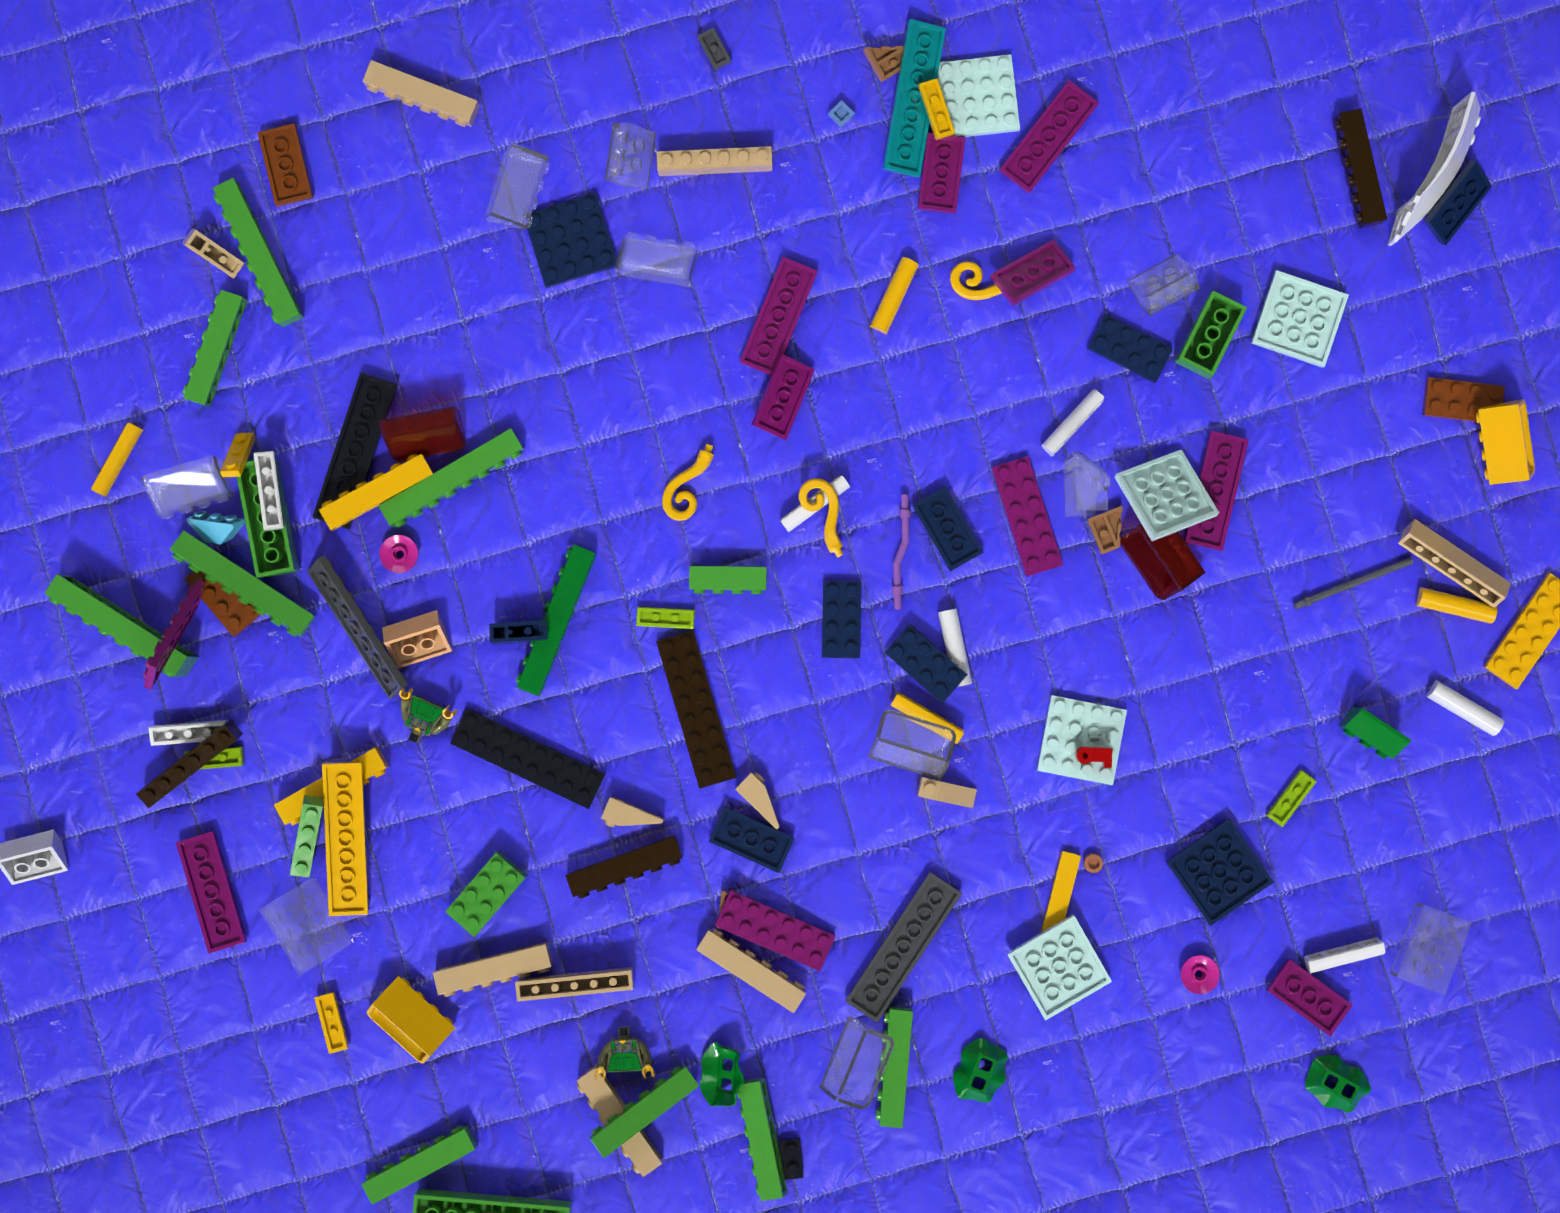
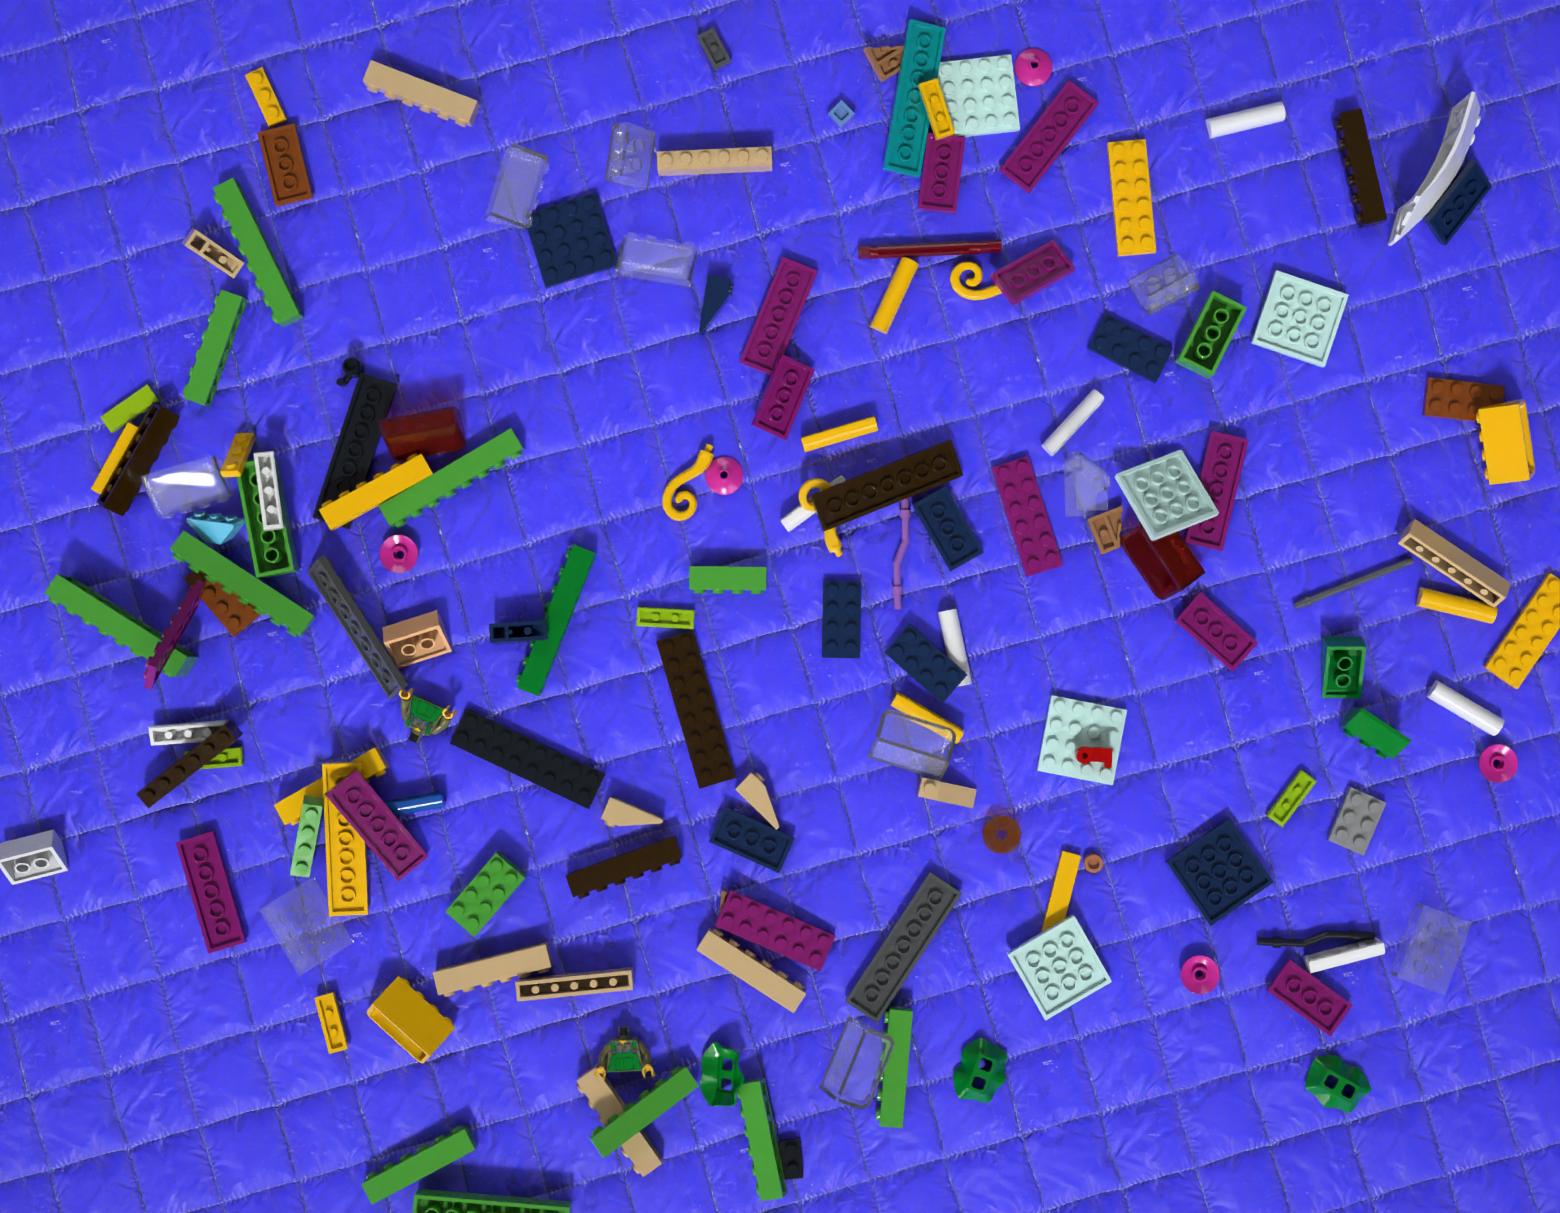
(129, 408): none -> lime tile
(138, 459): none -> dark brown brick
(266, 97): none -> yellow plate
(352, 368): none -> black piece
(376, 824): none -> magenta plate
(416, 803): none -> blue brick
(715, 298): none -> dark blue slope
(729, 484): none -> dark pink dish
(839, 434): none -> yellow brick
(886, 485): none -> dark brown plate
(929, 249): none -> dark red piece
(997, 844): none -> clear orange plate
(1029, 75): none -> dark pink dish
(1131, 197): none -> yellow plate
(1216, 631): none -> magenta plate
(1245, 119): none -> white brick
(1342, 666): none -> green slope
(1352, 935): none -> black bar
(1356, 821): none -> light grey plate
(1506, 766): none -> dark pink dish

